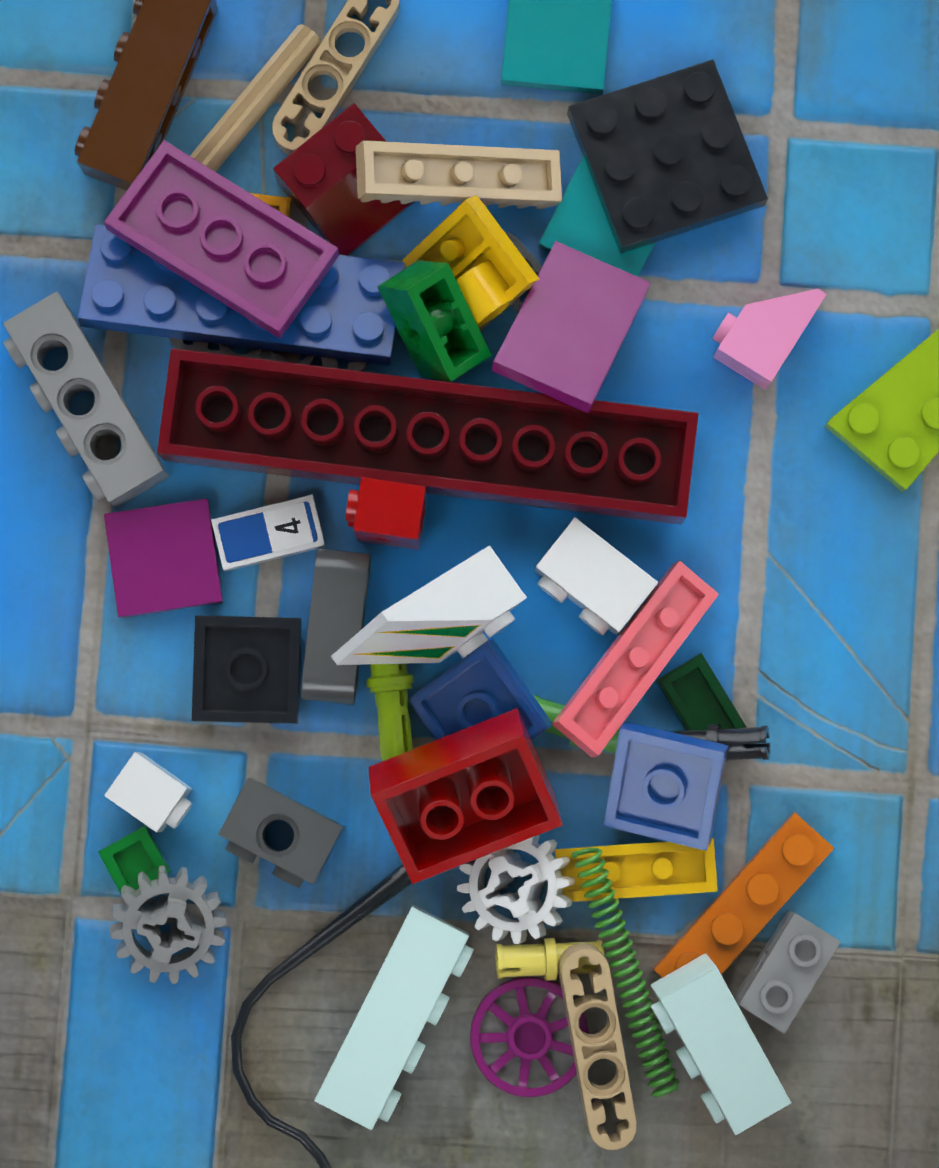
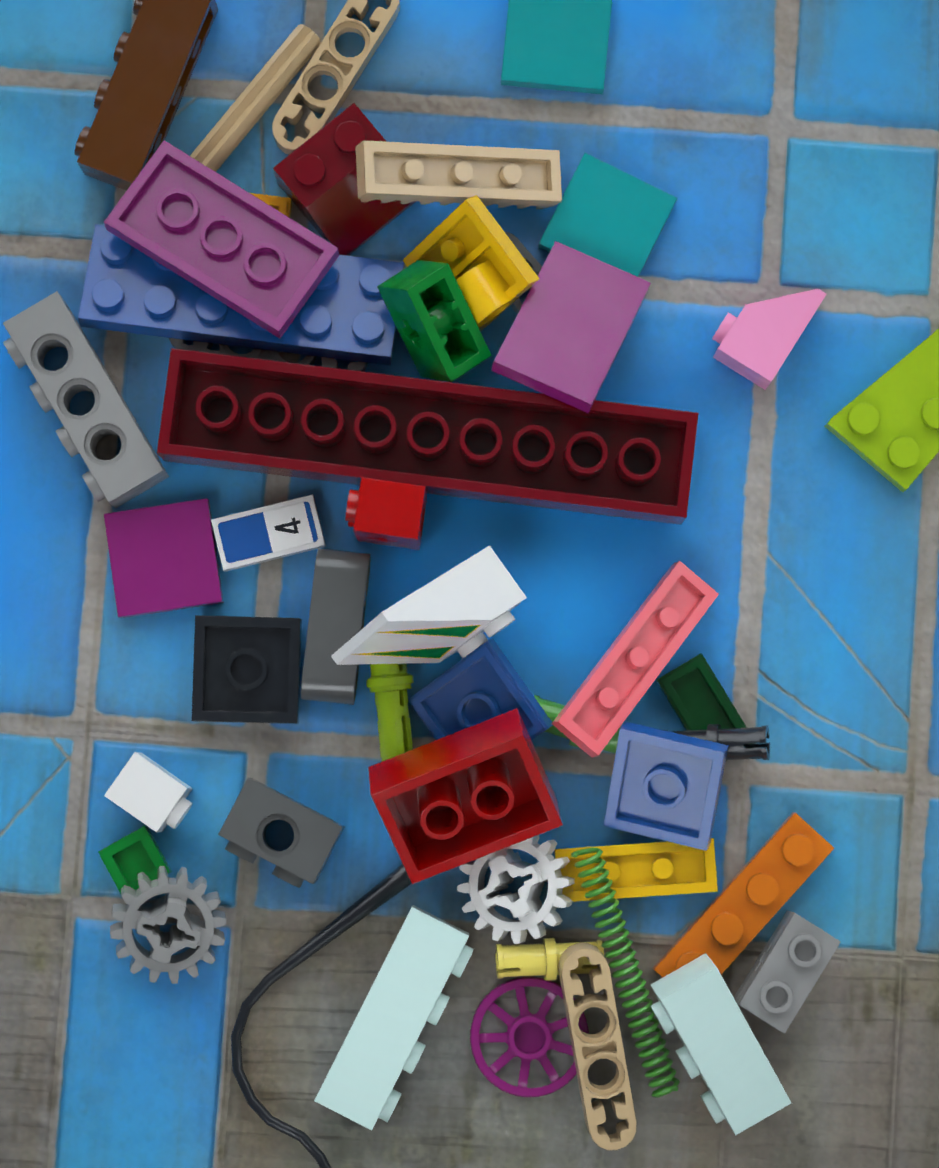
(594, 578): white brick -> none
(667, 156): black plate -> none

